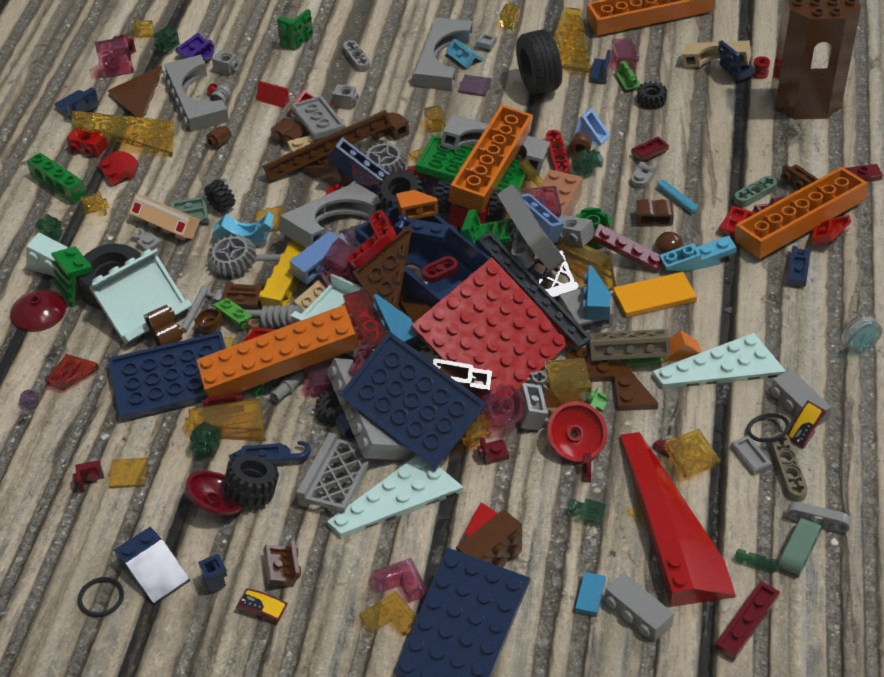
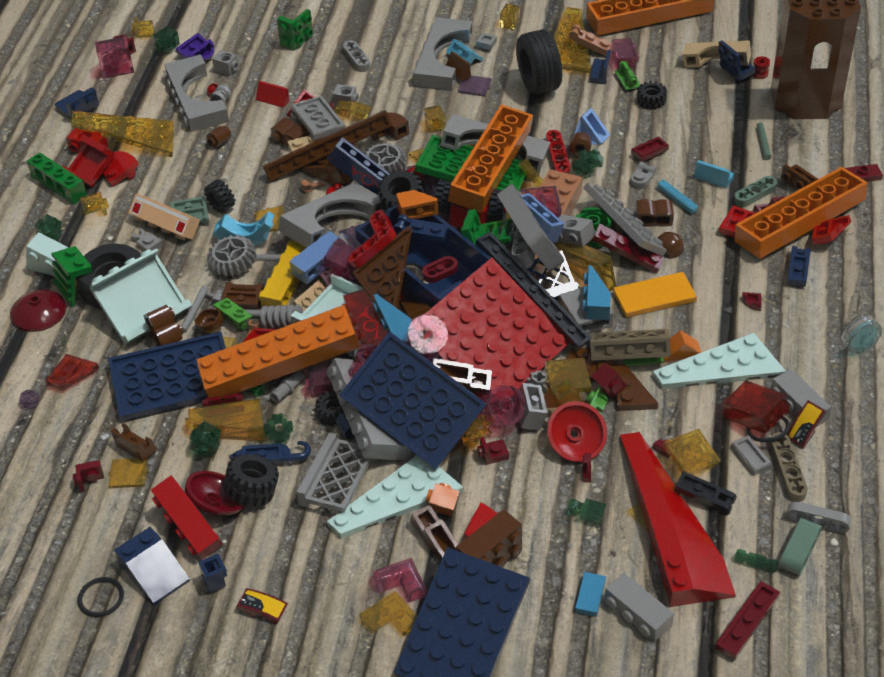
(90, 161): none -> red panel
(133, 444): none -> reddish brown hinge
(137, 92): reddish brown tile -> none
(186, 517): none -> red wedge
(278, 436): none -> clear green brick
(282, 564): reddish brown bracket -> none
(309, 186): none -> nougat hand
(346, 108): none -> clear yellow slope
(427, 325): none -> clear pink brick
(433, 531): none -> reddish brown slope
(442, 498): none -> orange brick
(461, 66): none -> reddish brown slope
(589, 40): none -> nougat plate
(608, 380): none -> dark red brick
(625, 219): none -> light grey plate
(699, 257): medium azure slope -> none
(705, 492): none -> black plate
(713, 174): none -> medium azure panel
(752, 300): none -> dark red tile
(755, 406): none -> clear red brick
(763, 139): none -> sand green bar

